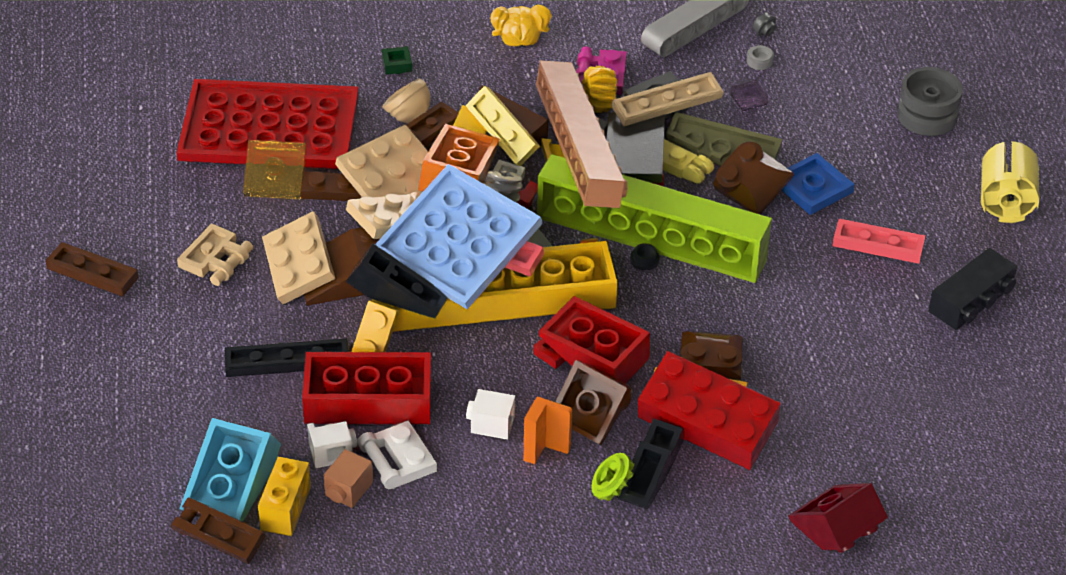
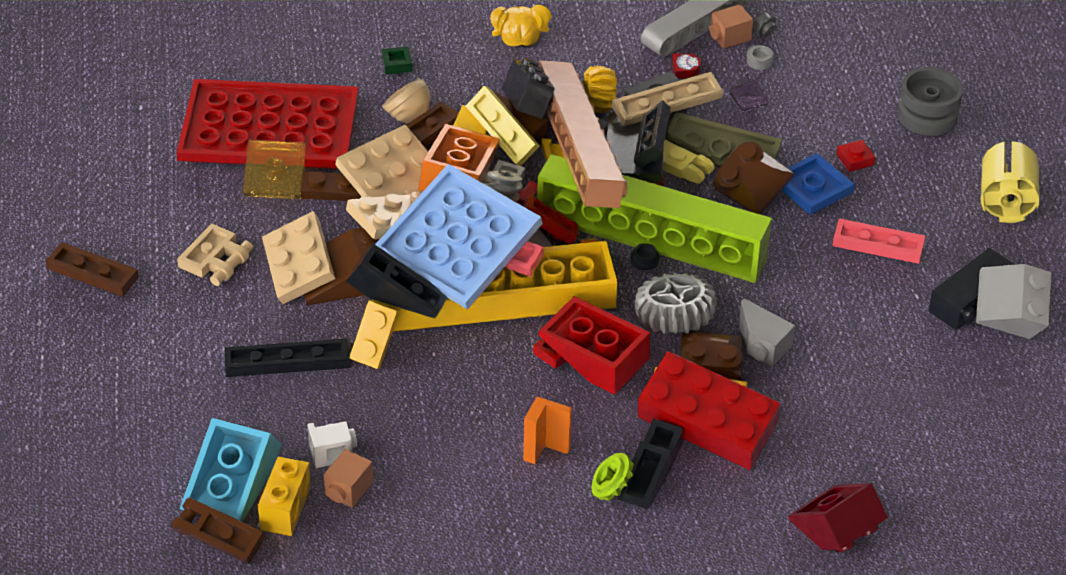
(367, 387): red brick -> none
(406, 451): white plate -> none
(491, 414): white brick -> none
(528, 87): none -> black brick
(554, 222): none -> red plate
(594, 400): reddish brown slope -> none
(609, 58): dark pink plate -> none
(652, 135): none -> black plate
(675, 303): none -> light grey gear
(685, 65): none -> red tile
(731, 26): none -> nougat brick
(764, 333): none -> light grey slope
(855, 155): none -> red plate
(1014, 299): none -> light grey slope

